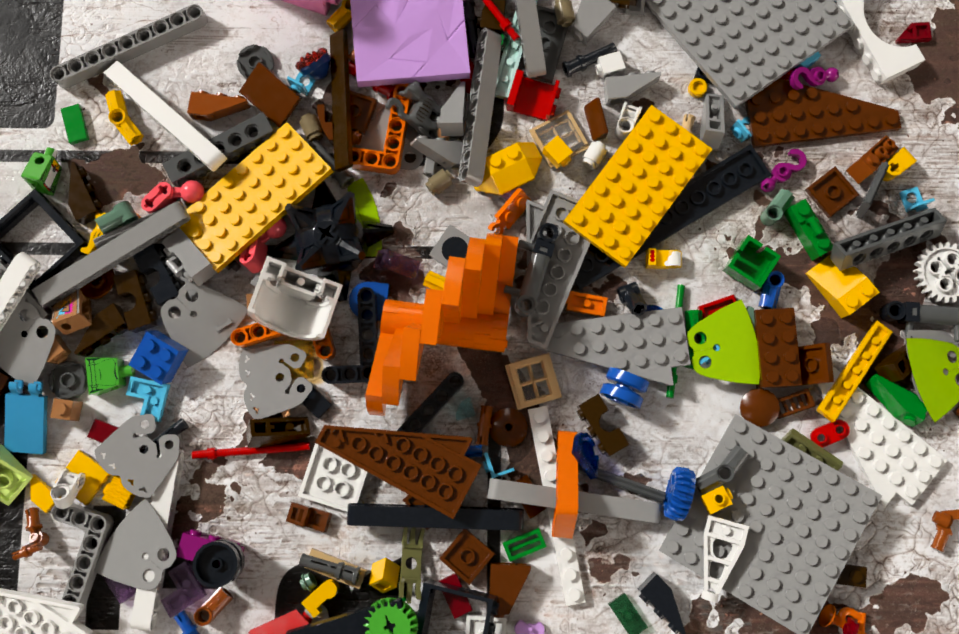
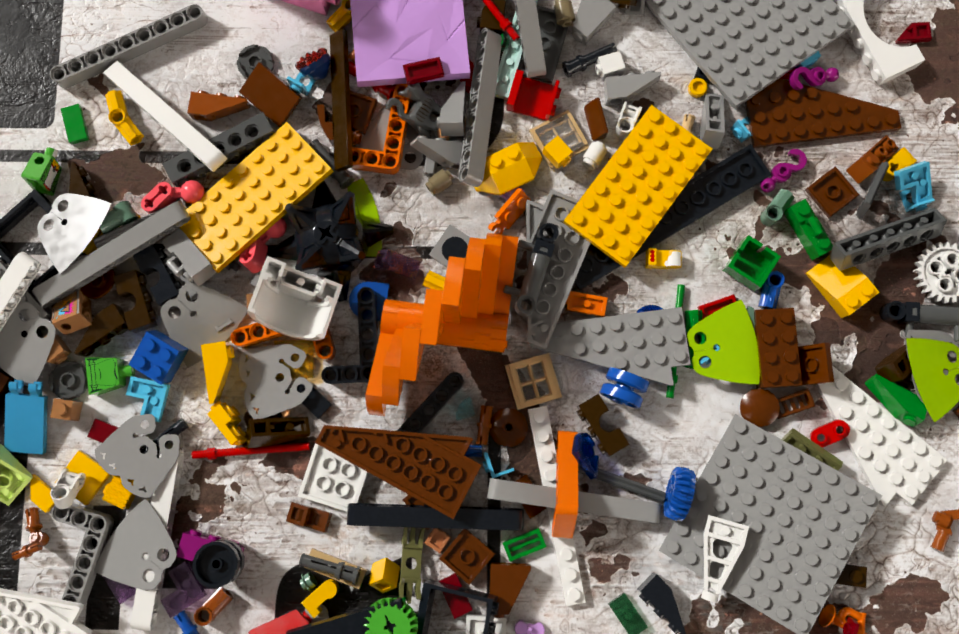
(68, 241): none -> piece
(217, 365): none -> yellow slope
(226, 419): none -> yellow plate
(311, 127): dark tan brick -> none
(423, 70): none -> dark red tile
(437, 539): none -> nougat tile
(470, 24): black pin -> none
(632, 297): black piece -> none
(717, 499): yellow brick -> none
(732, 462): dark grey piece -> none
(854, 371): yellow tile -> none
(916, 177): none -> medium azure plate

